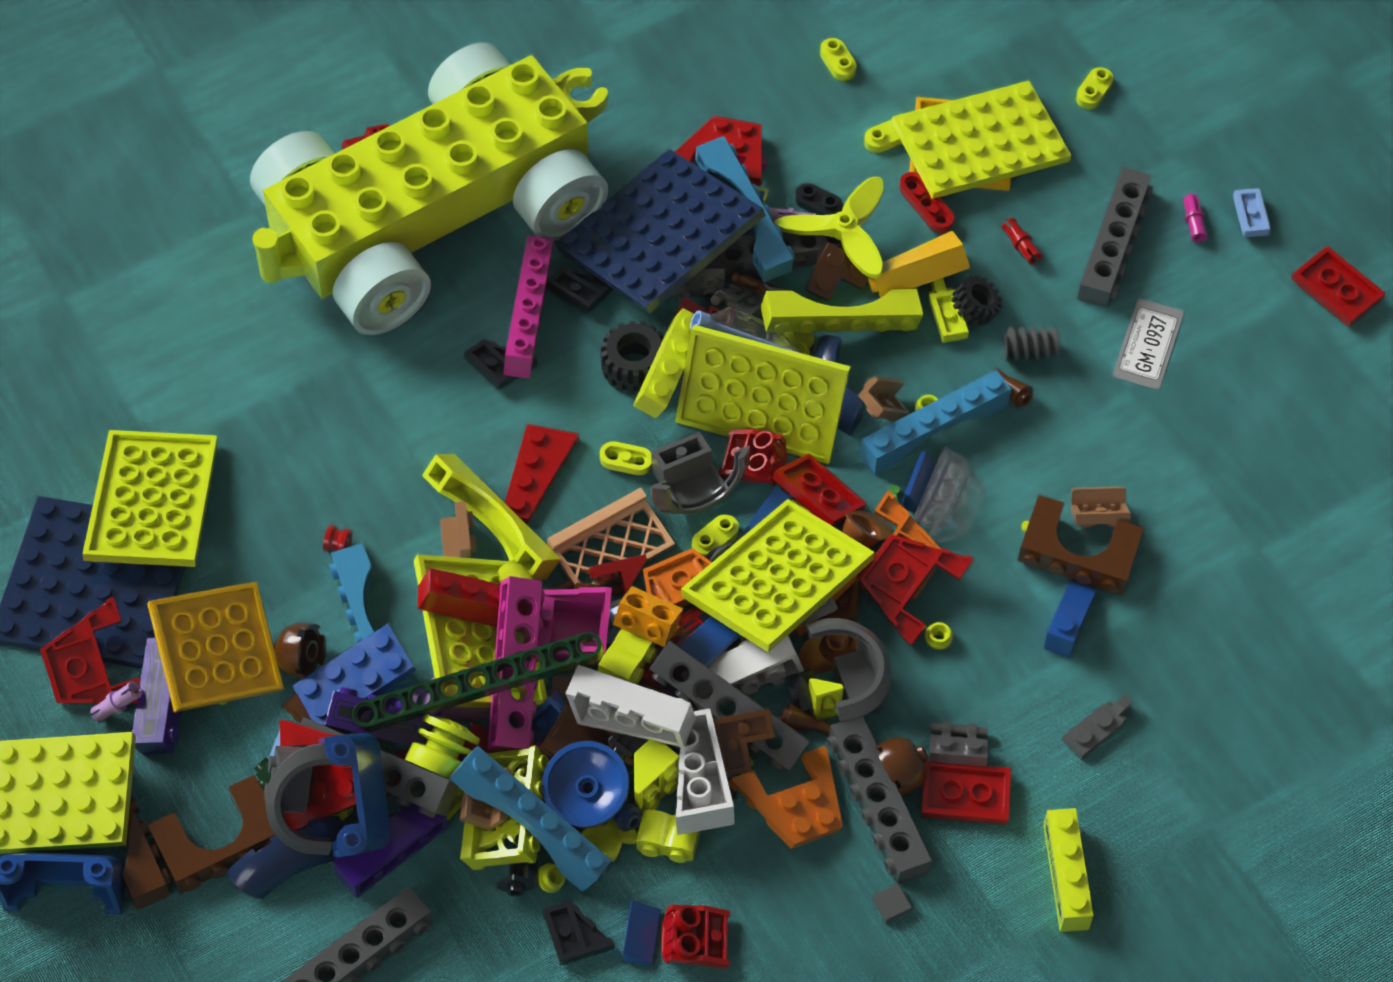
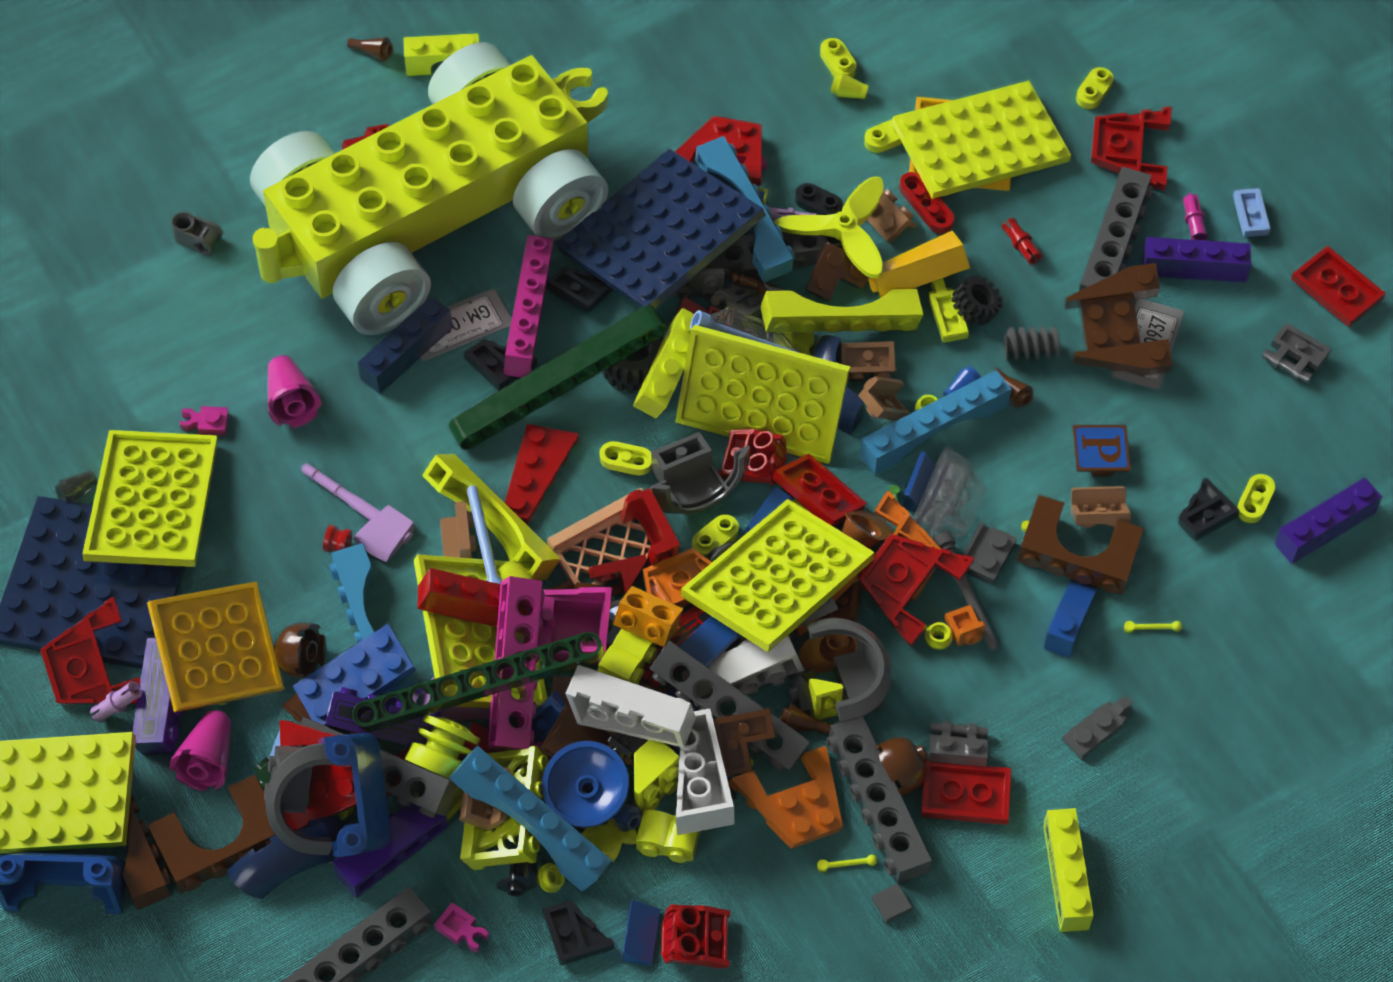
(75, 486): none -> clear smoke cone
(199, 233): none -> dark grey piece
(204, 753): none -> dark pink cone
(209, 420): none -> dark pink plate
(290, 393): none -> dark pink cone
(377, 47): none -> reddish brown cone
(386, 528): none -> lavender piece
(405, 345): none -> dark blue brick
(425, 51): none -> neon yellow arch
(458, 925): none -> dark pink plate
(471, 321): none -> sticker
(483, 536): none -> light blue piece
(557, 377): none -> dark green beam
(645, 508): none -> red panel
(823, 865): none -> neon yellow hinge
(848, 87): none -> neon yellow cone
(869, 359): none -> medium nougat bracket
(890, 218): none -> medium nougat bracket
(946, 541): none -> dark grey piece
(962, 379): none -> blue cone
(965, 626): none -> orange bracket
(990, 551): none -> dark grey plate
(1101, 449): none -> piece
(1112, 325): none -> reddish brown wedge
(1119, 142): none -> red wing
(1130, 626): none -> neon yellow hinge
(1198, 259): none -> dark purple brick
(1207, 511): none -> black wing
(1255, 500): none -> neon yellow plate
(1300, 347): none -> flat silver plate
(1328, 520): none -> dark purple brick

